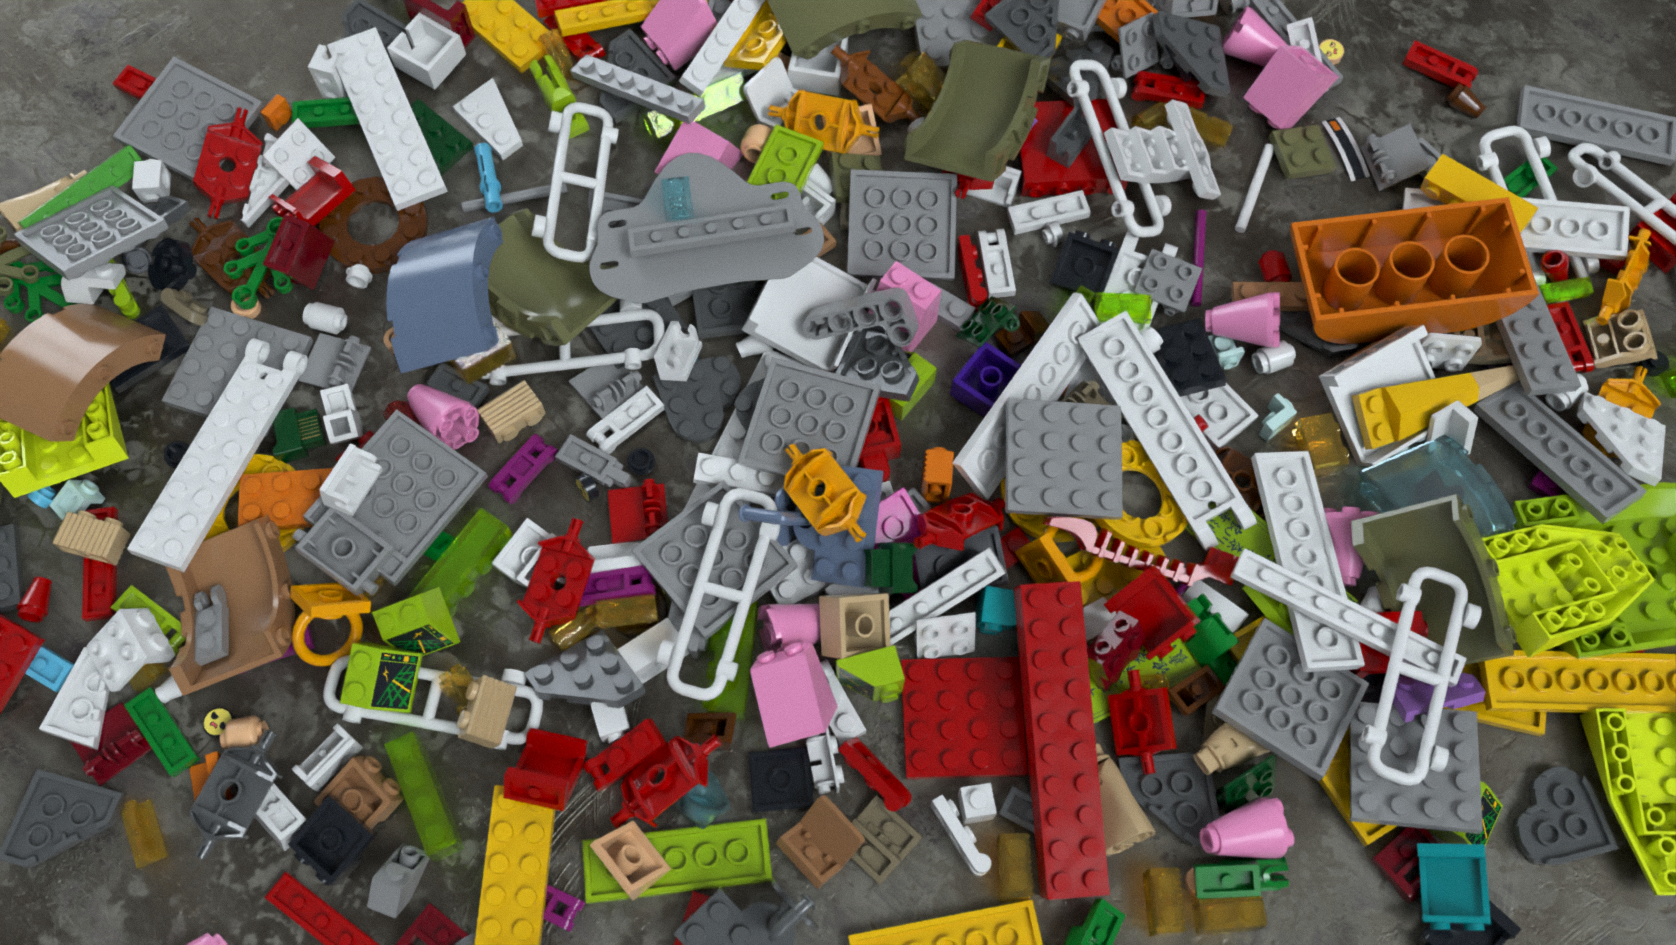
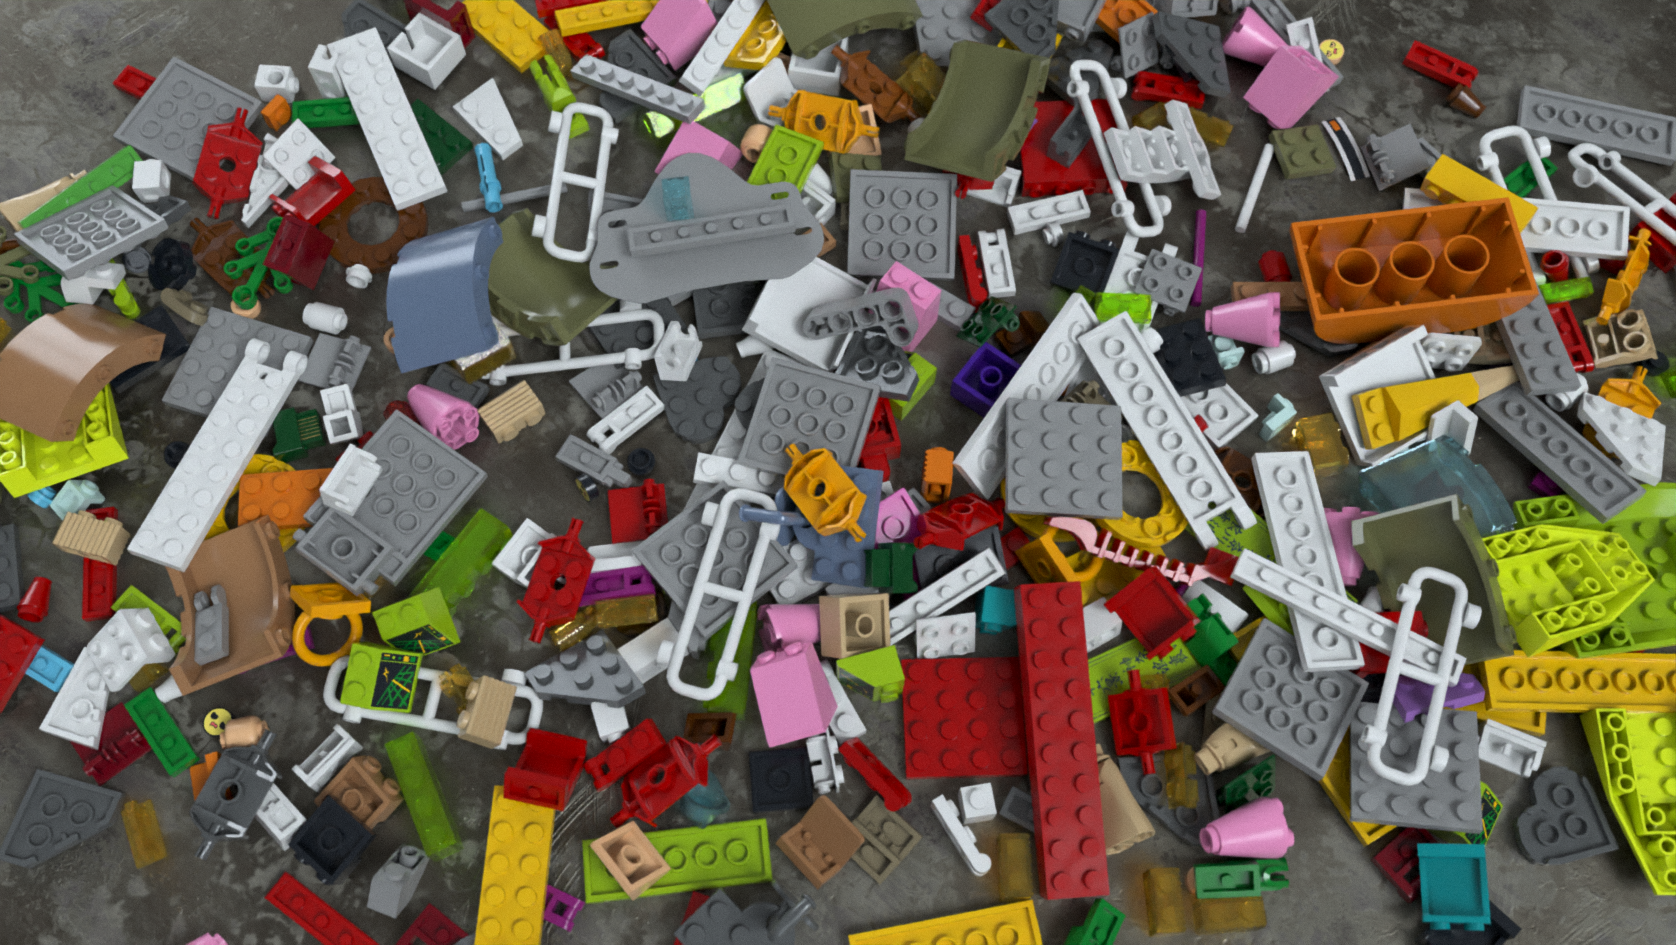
(276, 80): none -> white brick
(522, 468): magenta plate -> none
(1114, 649): dark red plate -> none
(1179, 788): none -> clear yellow hinge
(1509, 748): none -> white hinge

